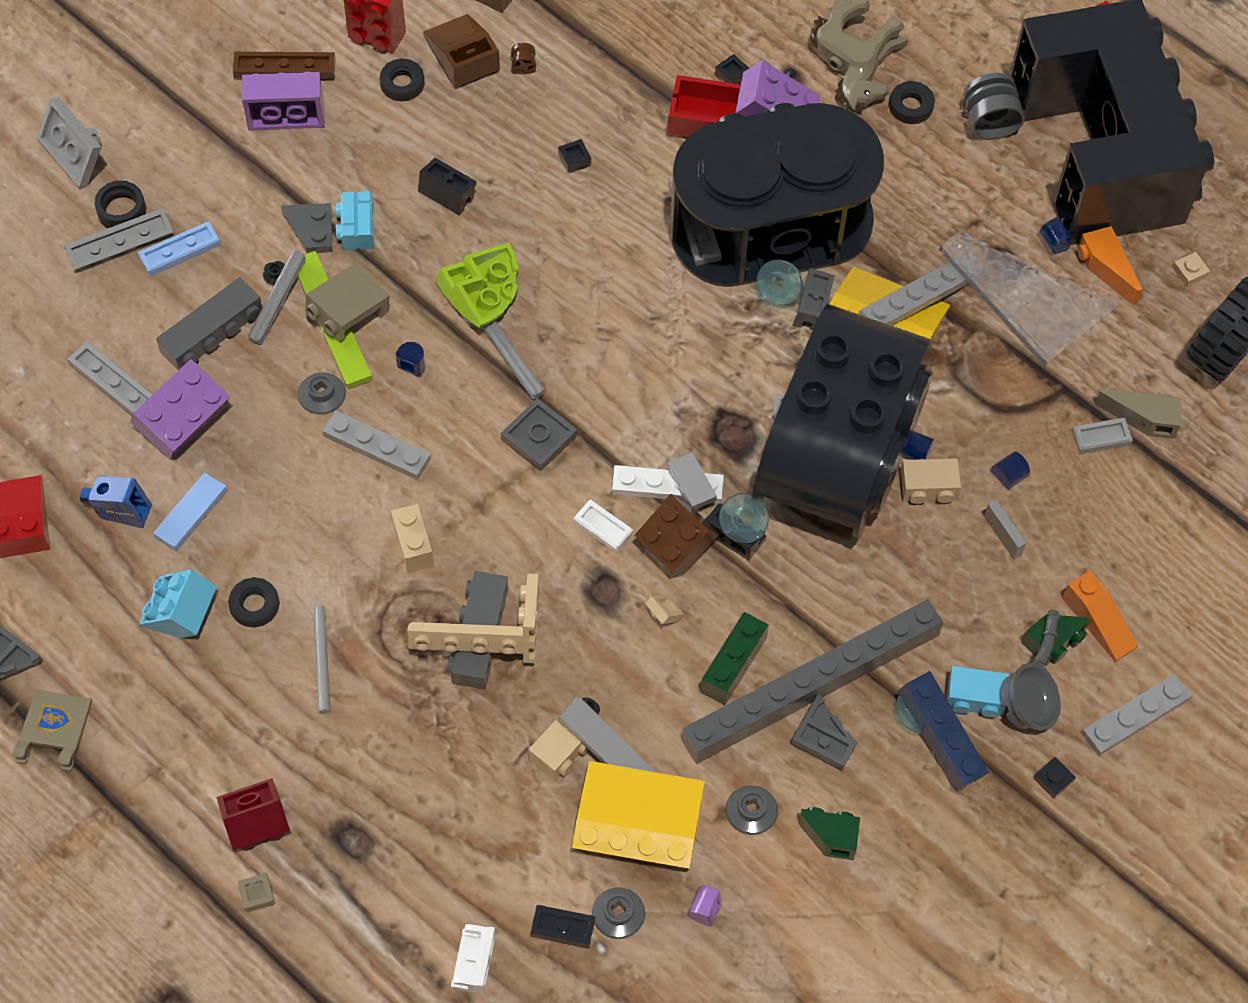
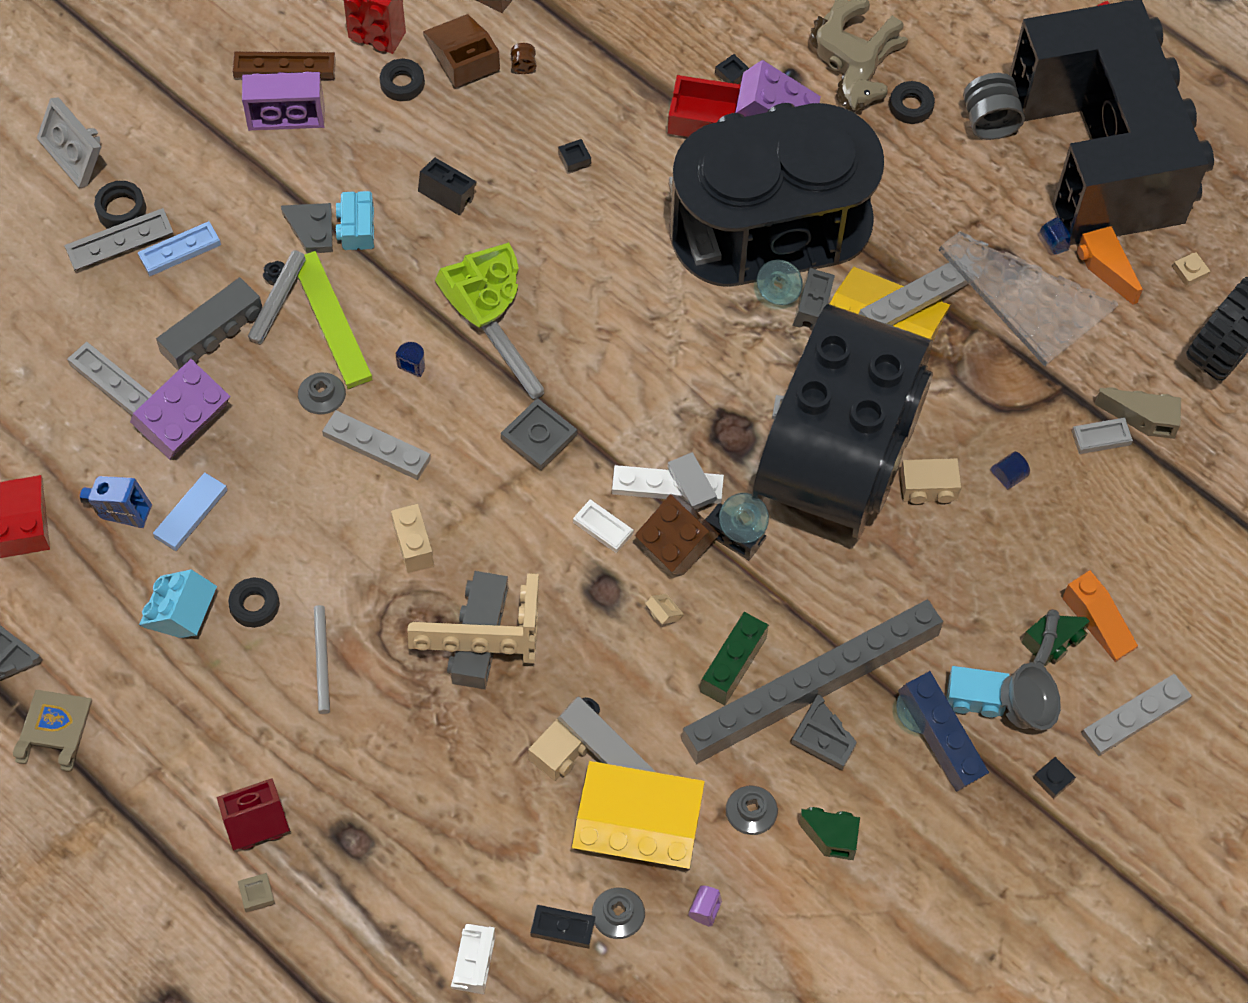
(345, 301): dark tan panel -> none
(918, 447): clear blue brick -> none
(1005, 529): light grey tile -> none

